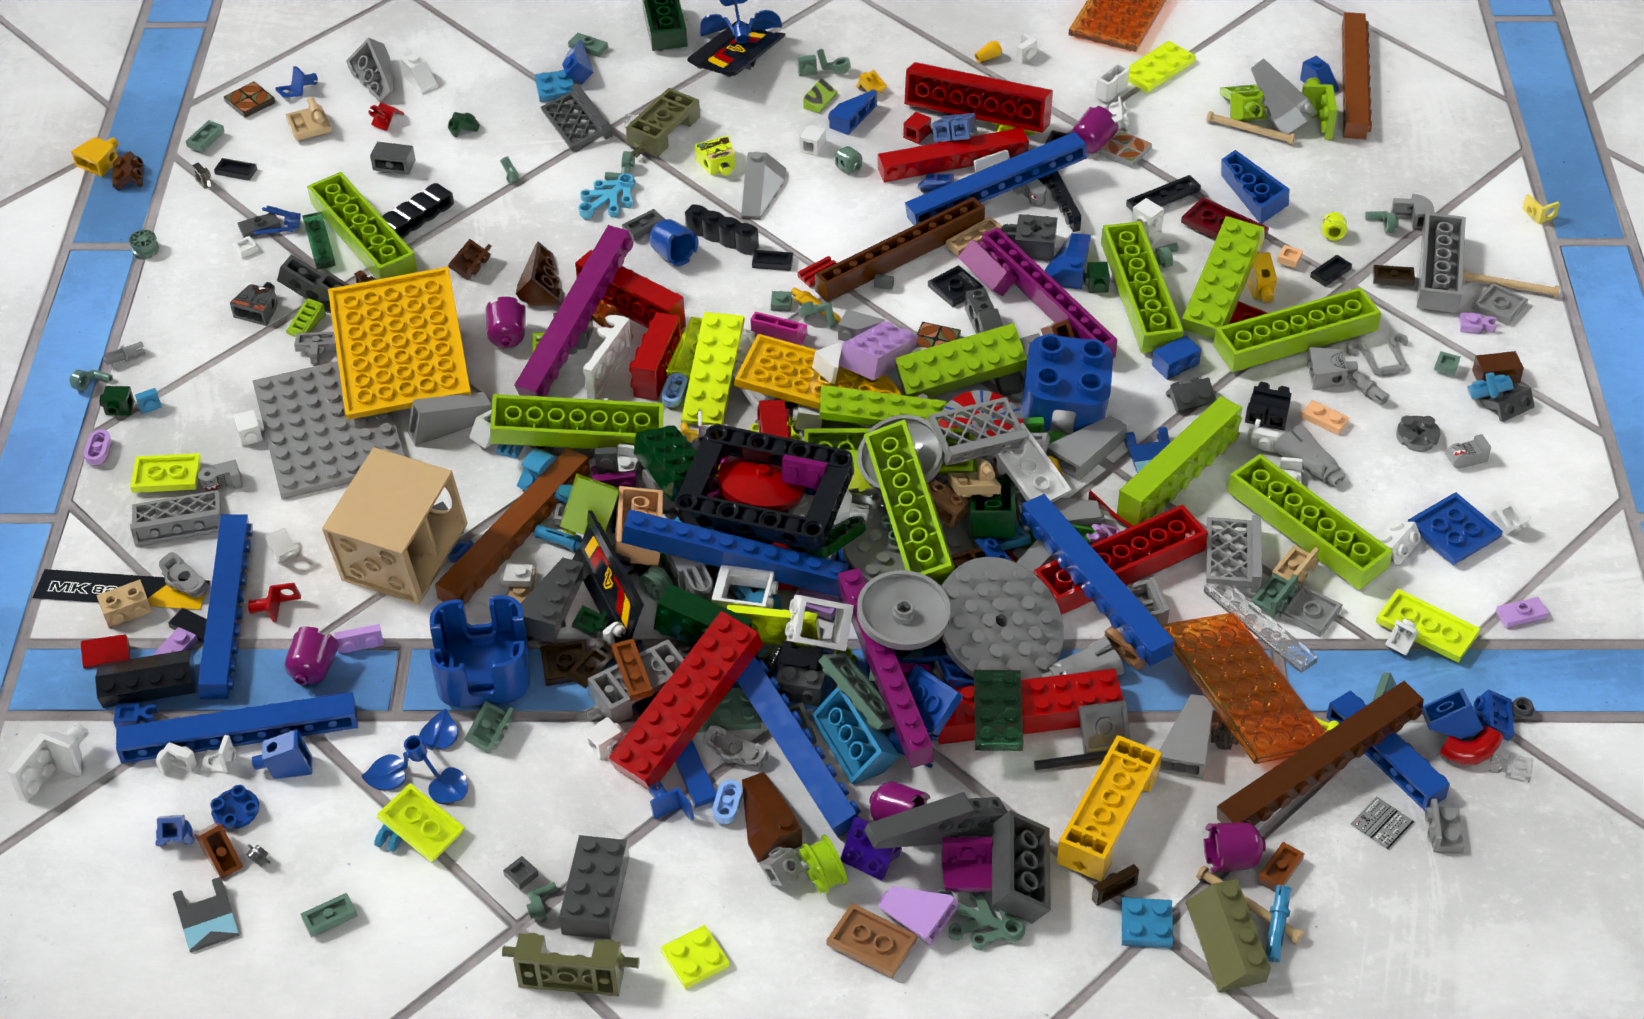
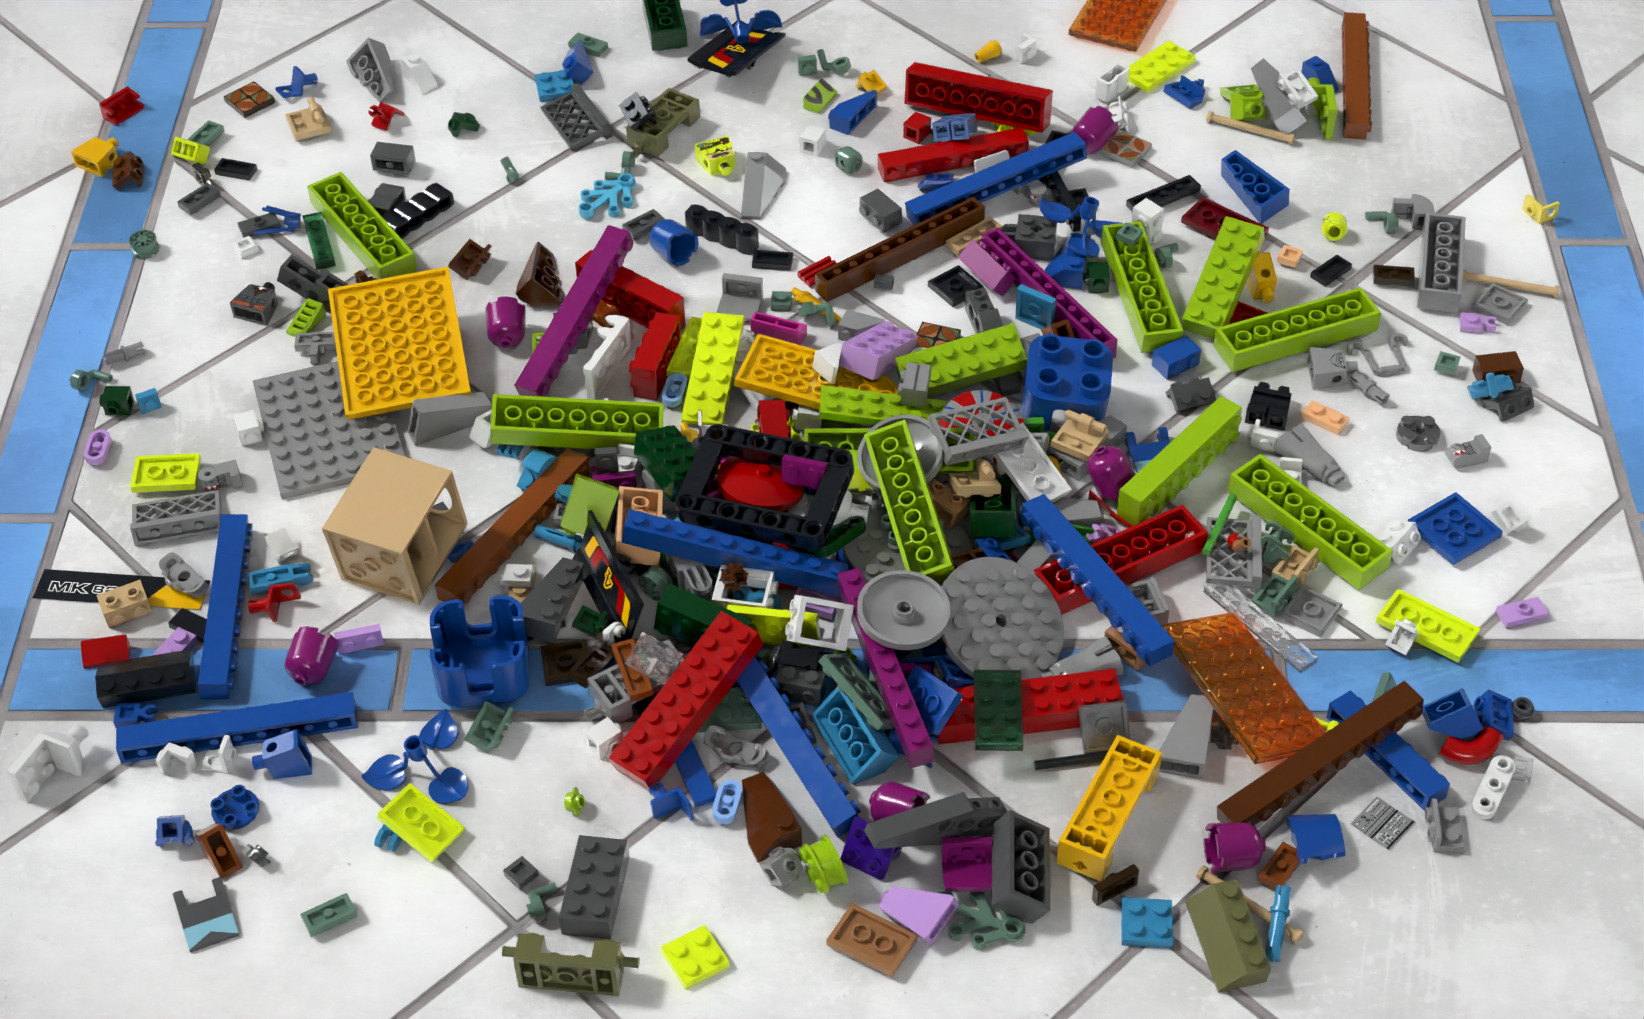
(121, 106): none -> red hinge
(190, 150): none -> neon yellow slope
(198, 199): none -> dark grey plate
(262, 579): none -> dark azure hinge
(387, 198): none -> dark grey brick
(574, 801): none -> lime plate
(637, 111): none -> bracket
(654, 658): none -> clear brick
(733, 577): none -> reddish brown gear
(741, 295): none -> light grey bracket
(880, 210): none -> dark grey brick
(914, 384): none -> light grey brick
(1034, 307): none -> dark azure plate
(1059, 213): none -> blue plant
(1078, 195): none -> black plate
(1080, 435): none -> tan plate
(1109, 471): none -> magenta cylinder
(1129, 234): none -> sand green plate
(1186, 91): none -> blue slope
(1209, 545): none -> bright green bar
(1237, 544): none -> medium nougat arm
(1273, 544): none -> sand green piece
(1297, 88): none -> white bracket
(1316, 836): none -> blue slope
(1491, 794): none -> white plate

